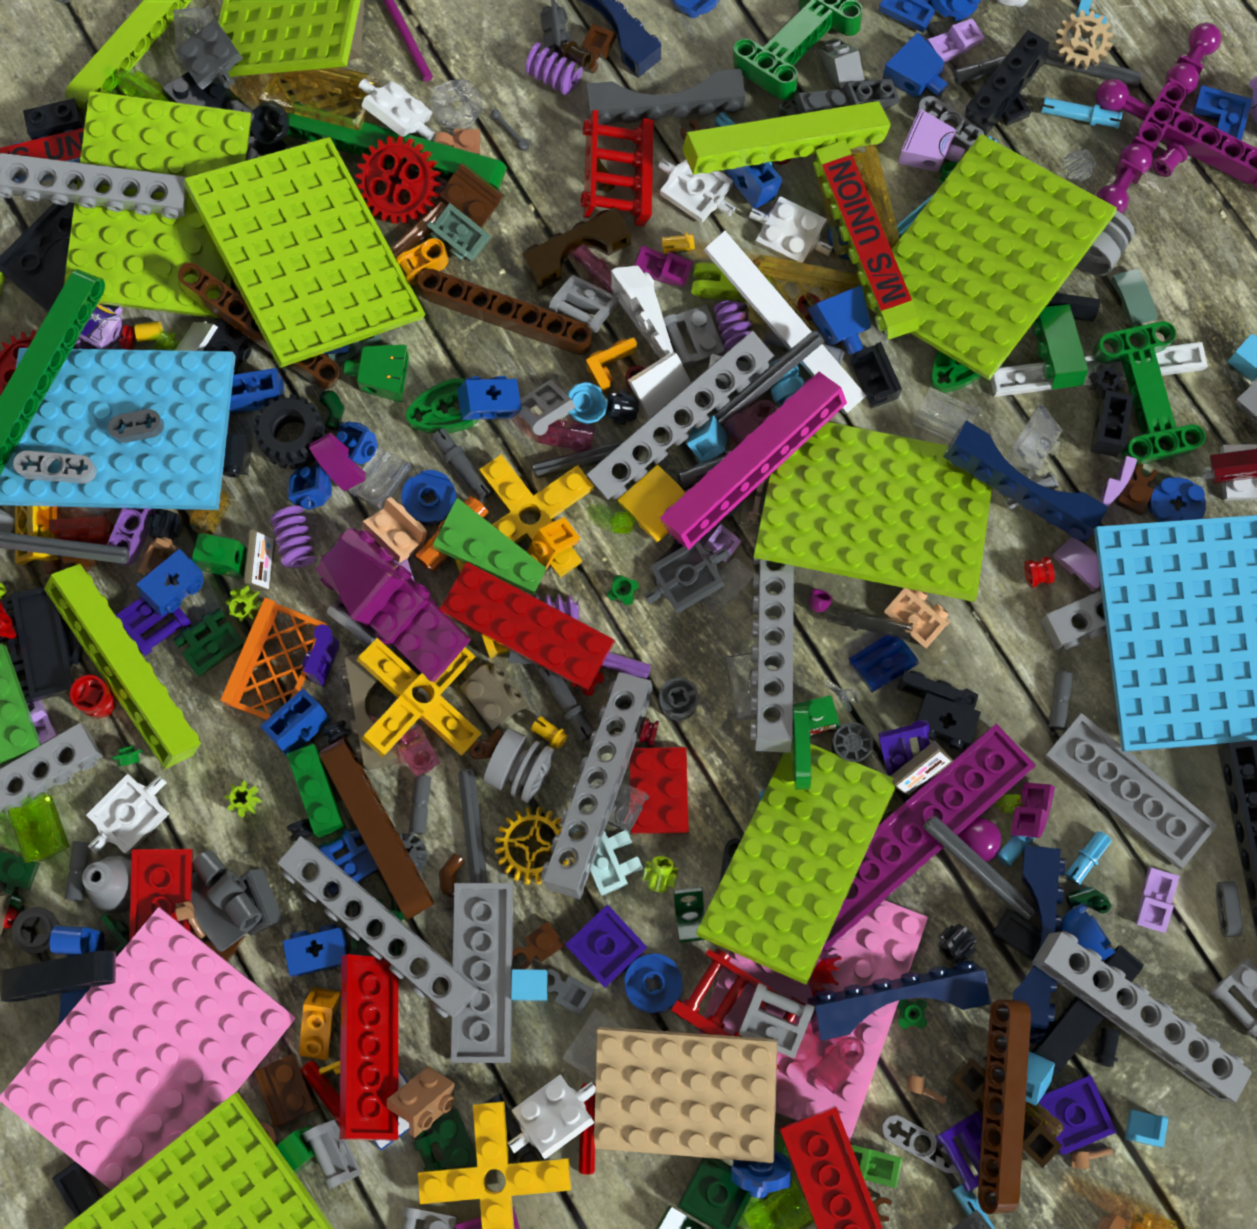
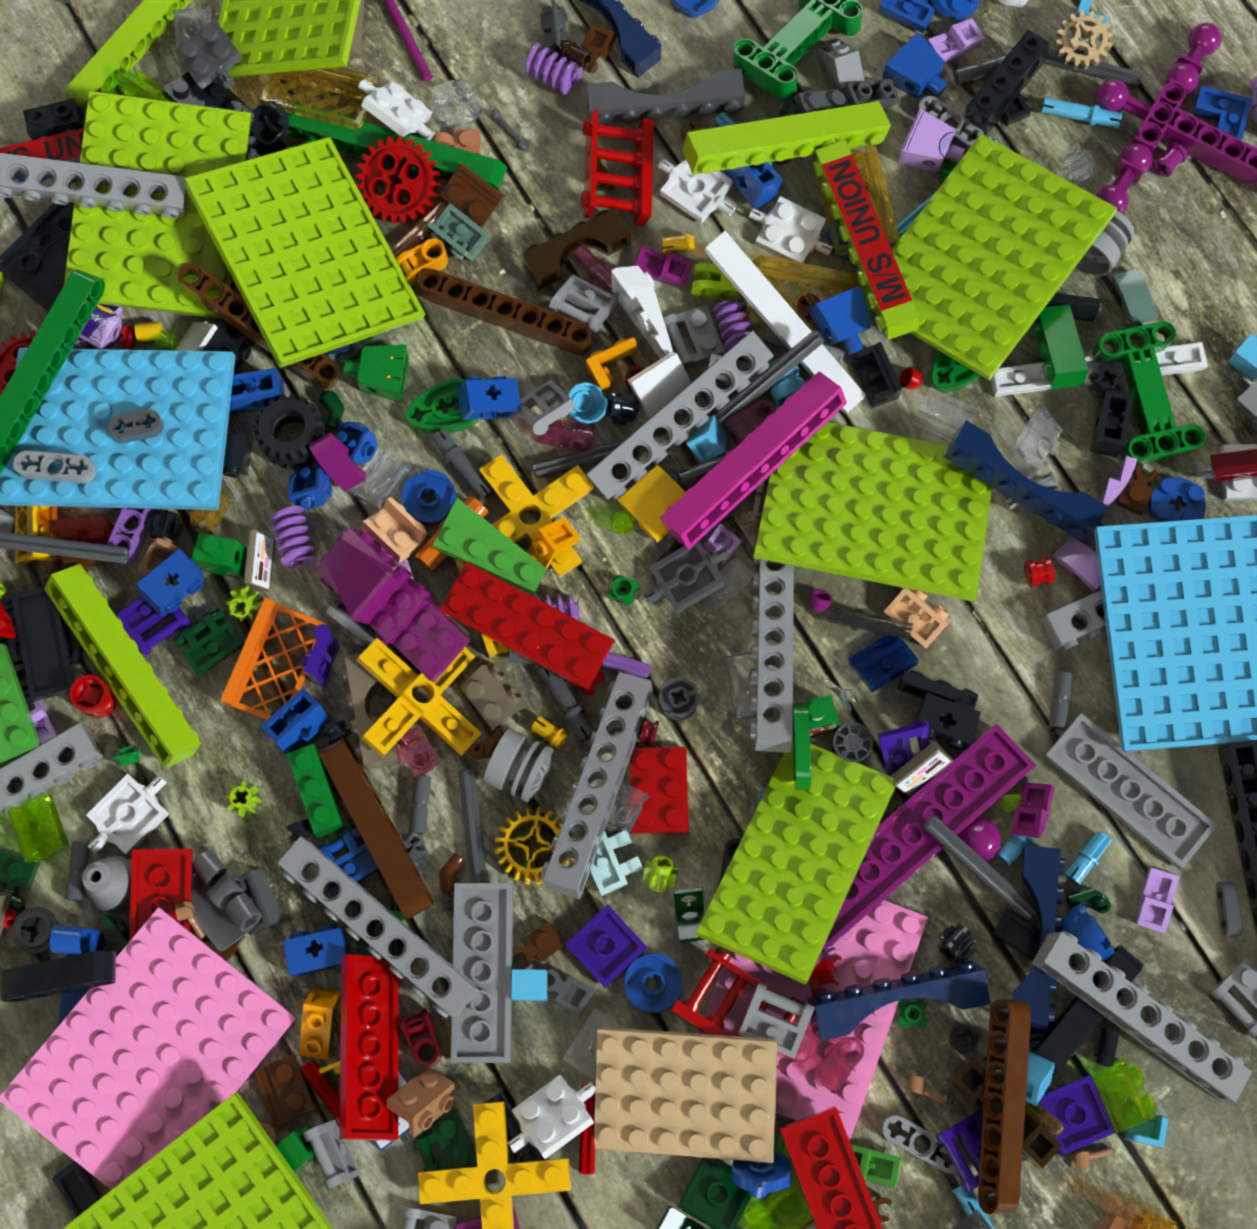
(420, 1036): none -> dark red piece
(911, 378): none -> red hinge
(959, 1031): none -> black bush
(1125, 1096): none -> clear neon green bracket

